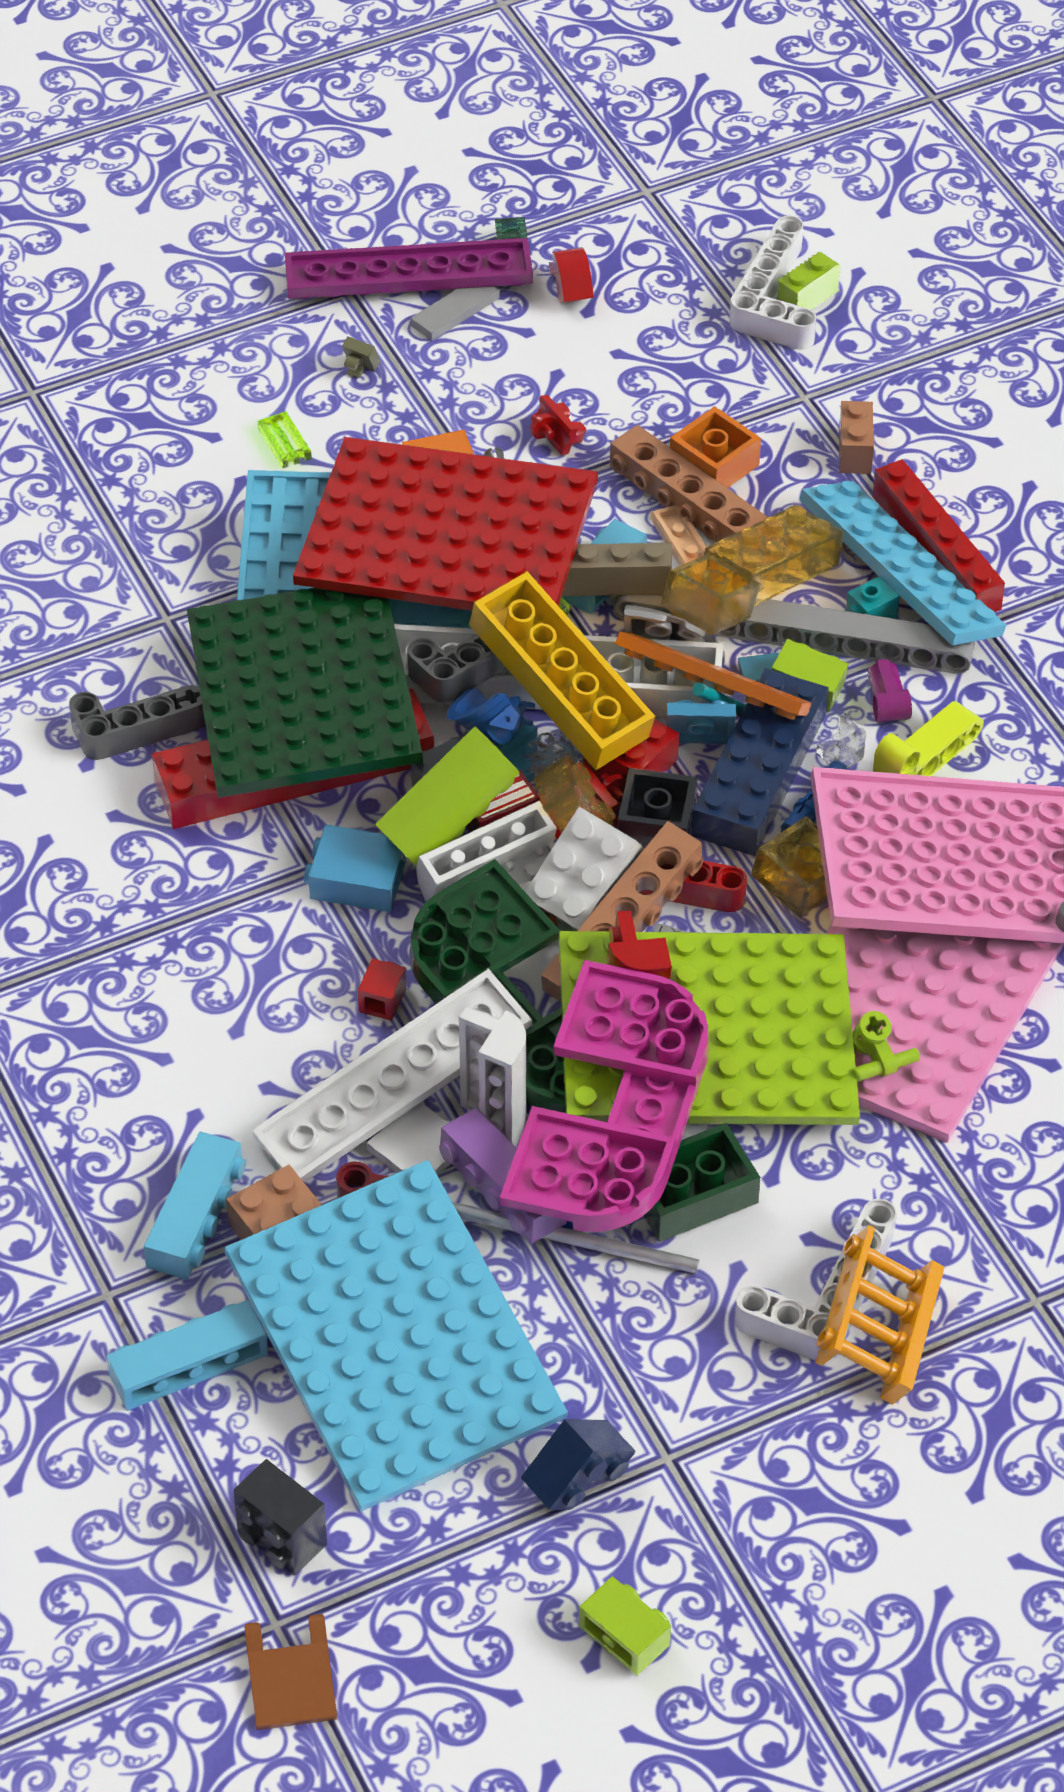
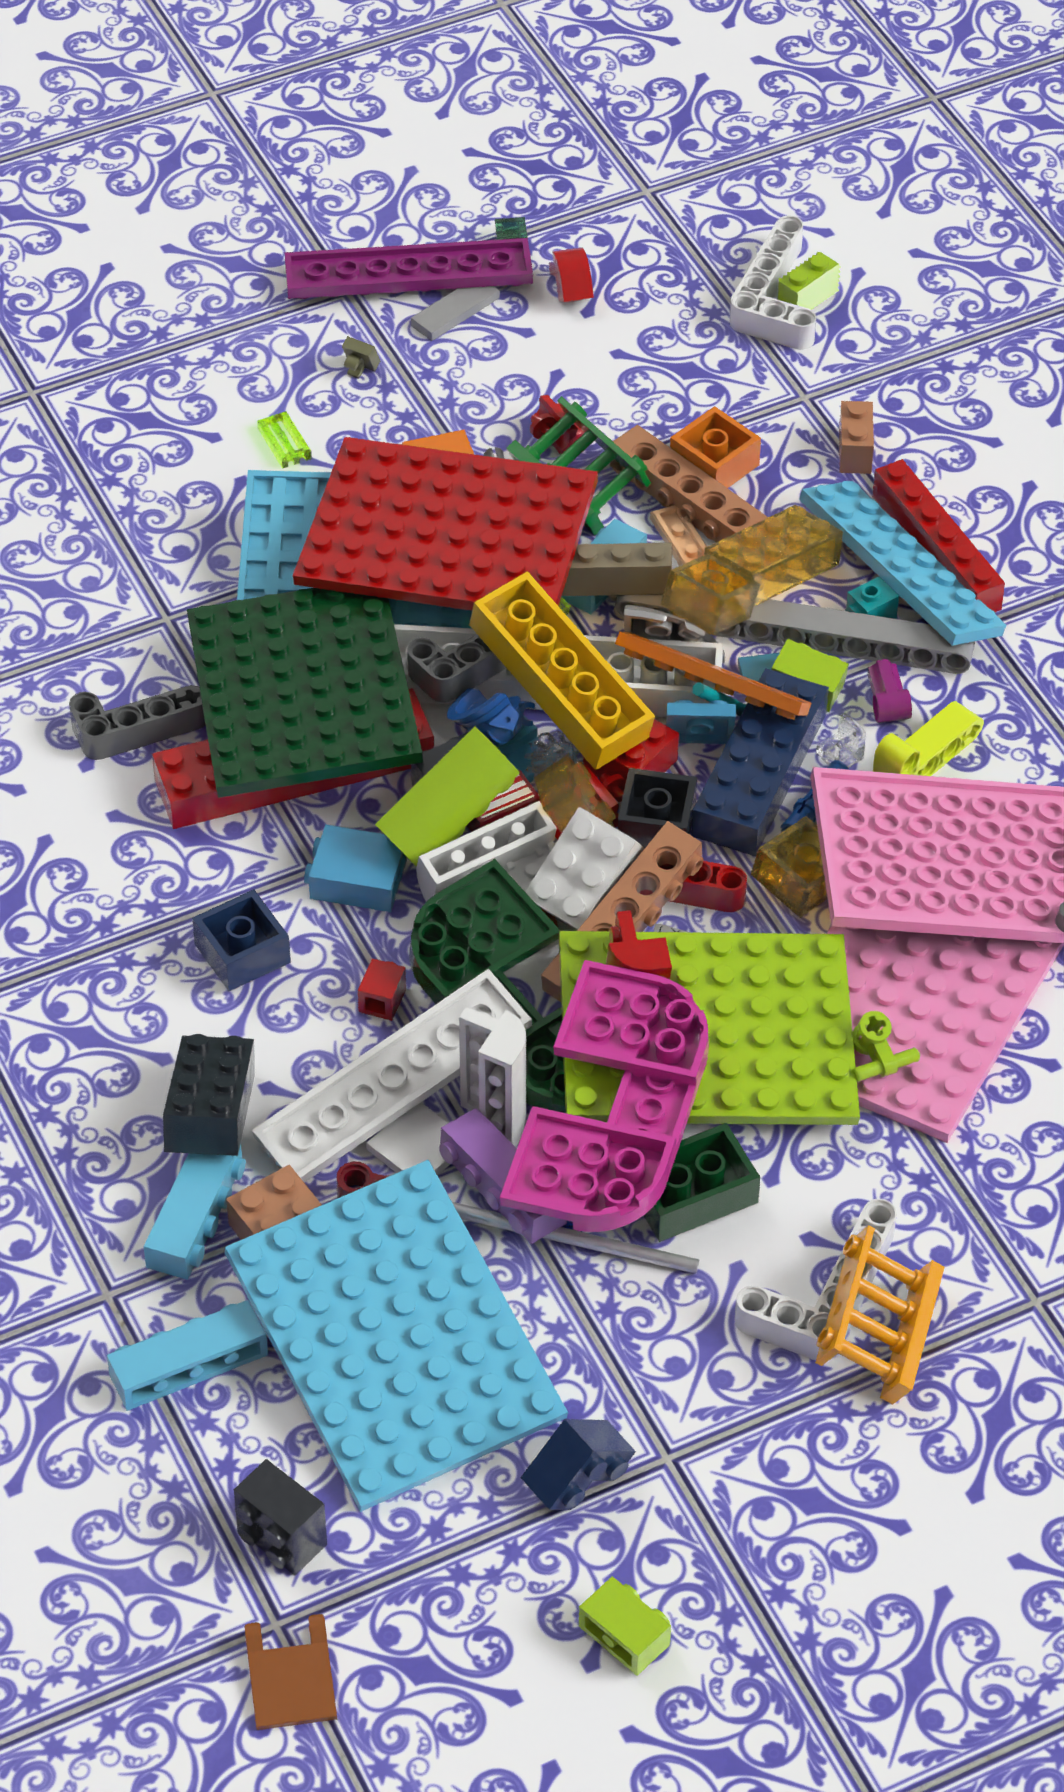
(209, 1095): none -> black brick
(241, 940): none -> dark blue brick
(576, 414): none -> green fence

